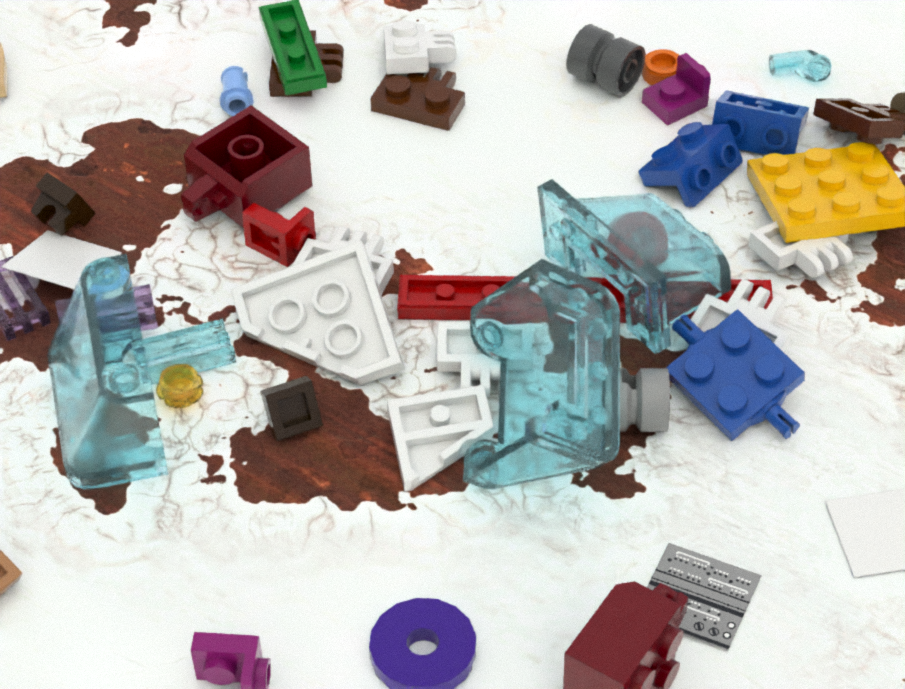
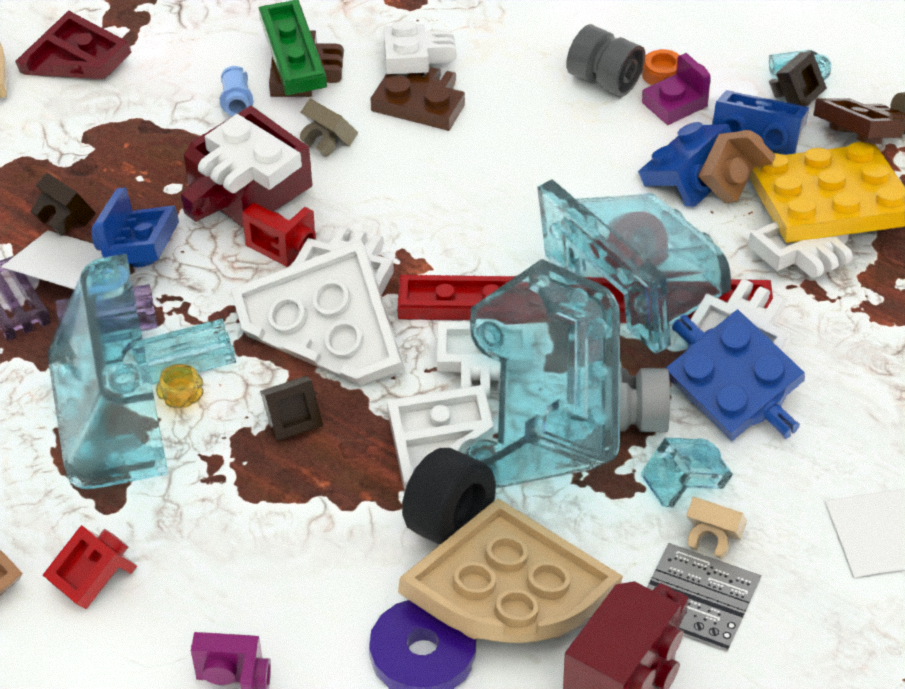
(74, 50): none -> dark red wing
(88, 564): none -> red bracket
(137, 233): none -> blue bracket
(246, 154): none -> white hinge
(325, 124): none -> dark tan tile
(446, 493): none -> black tyre
(508, 579): none -> tan plate
(684, 465): none -> clear light blue bracket
(714, 520): none -> tan tile
(732, 163): none -> medium nougat bracket
(799, 80): none -> dark brown tile

